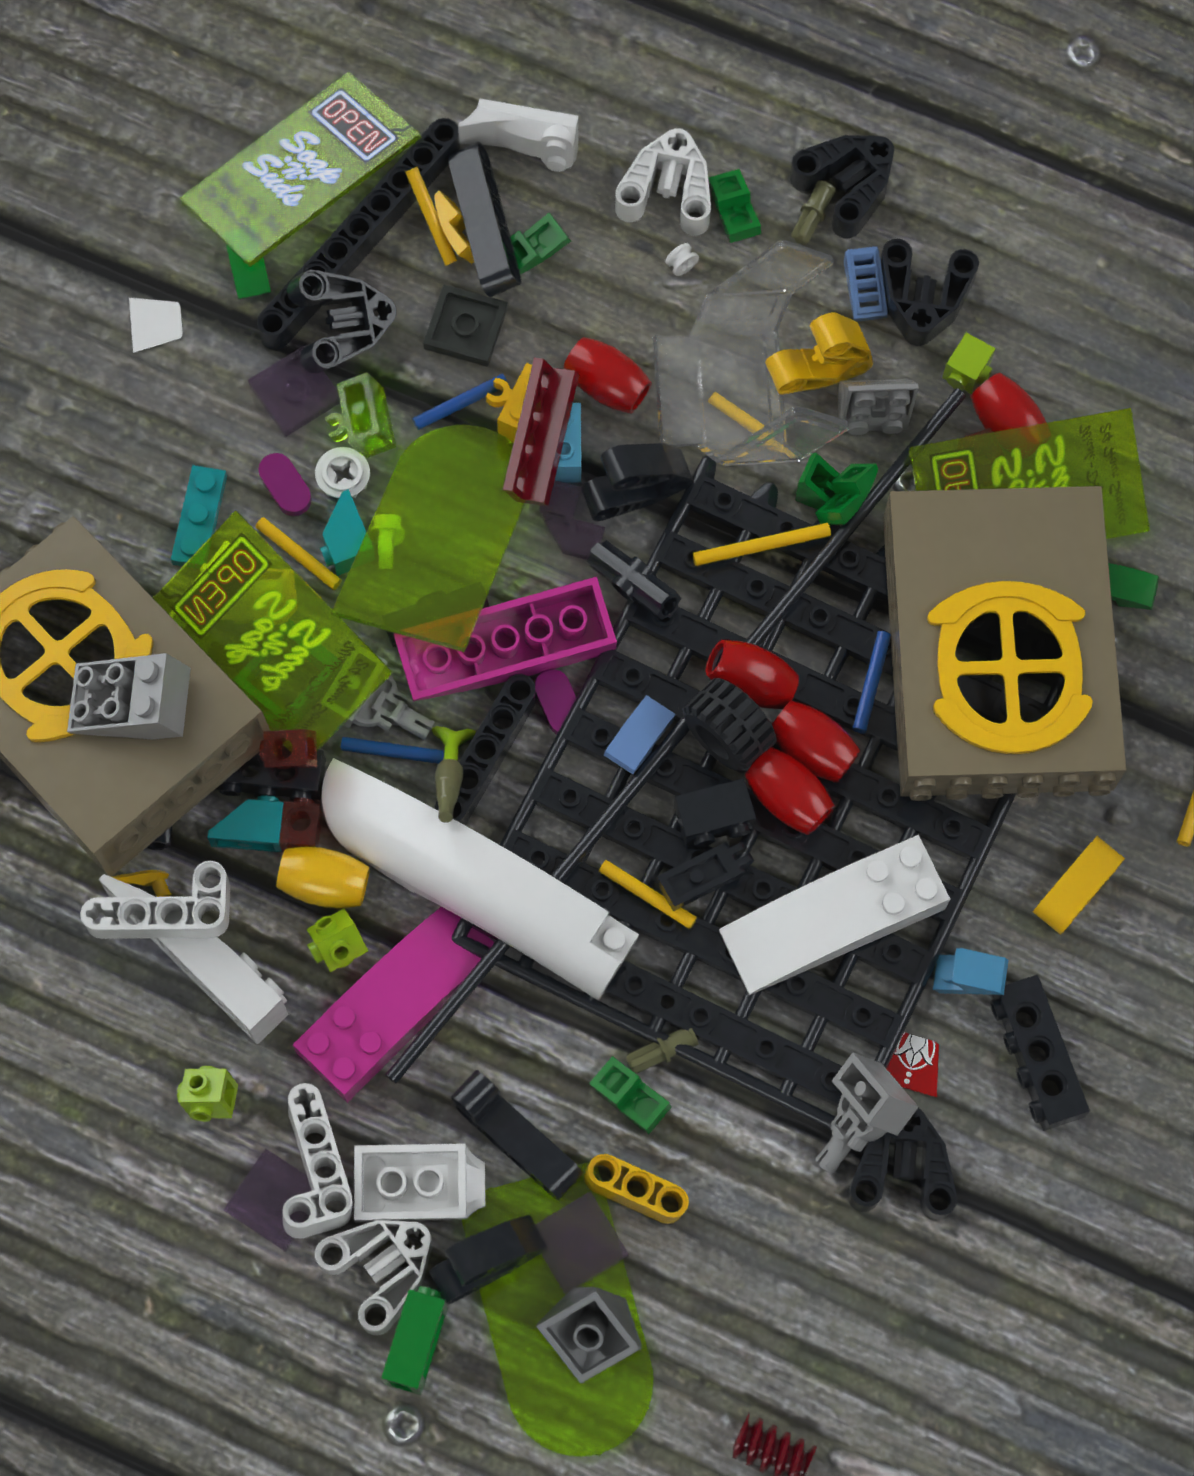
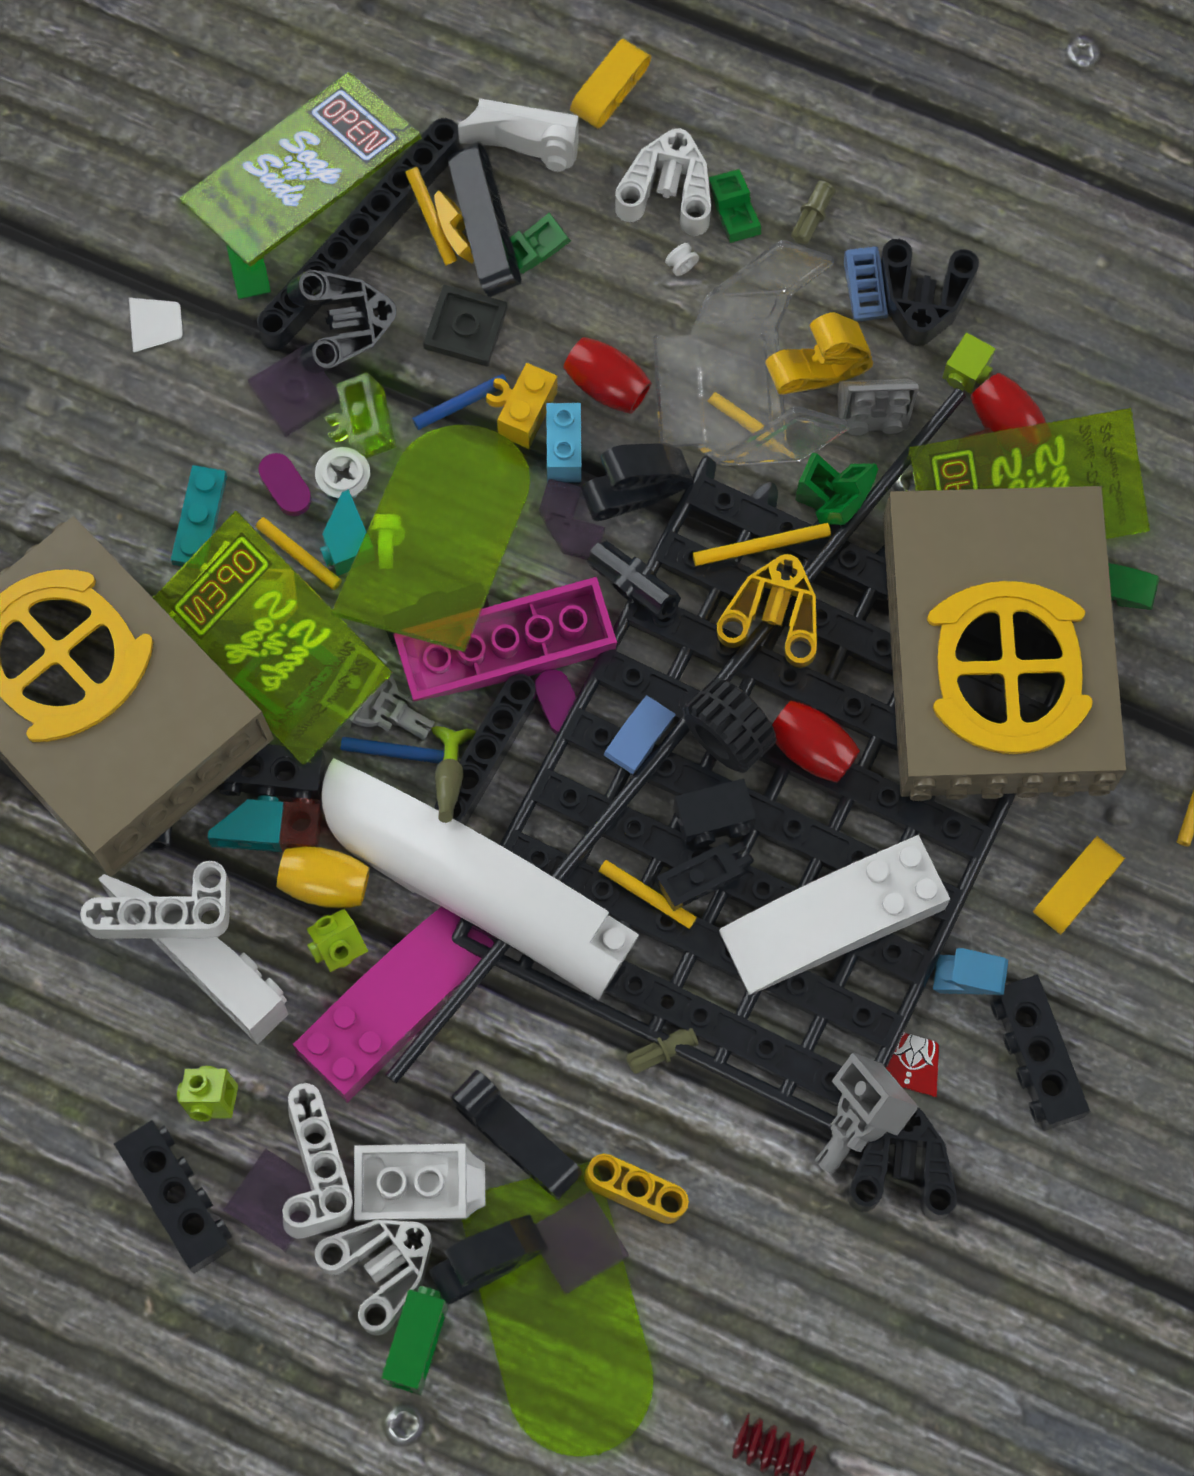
(130, 697): light grey slope -> none
(136, 1152): none -> black brick
(152, 878): yellow bar -> none
(303, 753): clear red brick -> none
(540, 433): dark red fence -> none
(590, 1330): dark grey slope -> none
(610, 83): none -> yellow beam
(630, 1095): green slope -> none
(747, 600): none -> yellow connector
(755, 671): red piece -> none
(789, 790): red piece -> none
(869, 159): black connector -> none
(871, 682): blue piece -> none

